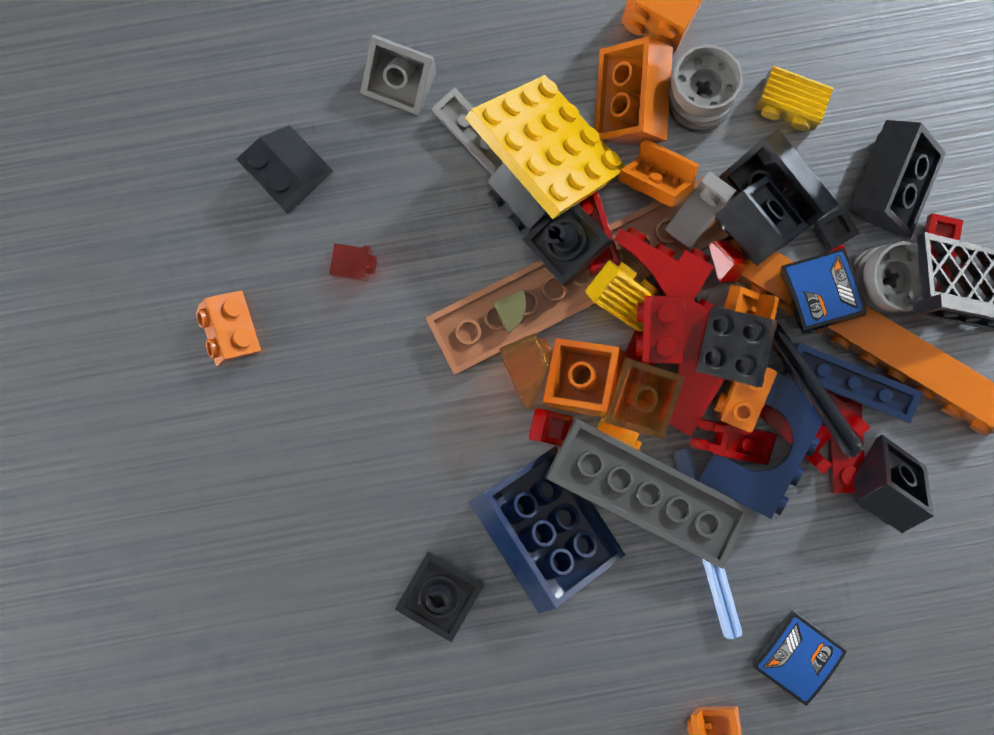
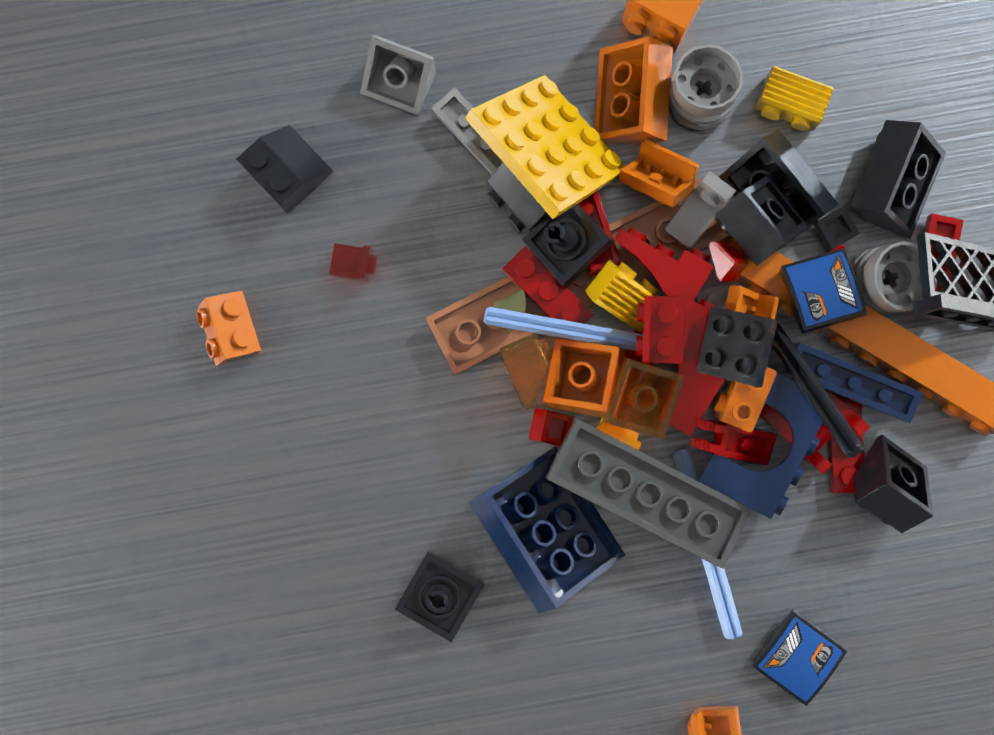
(545, 289): none -> red plate
(560, 328): none -> light blue axle

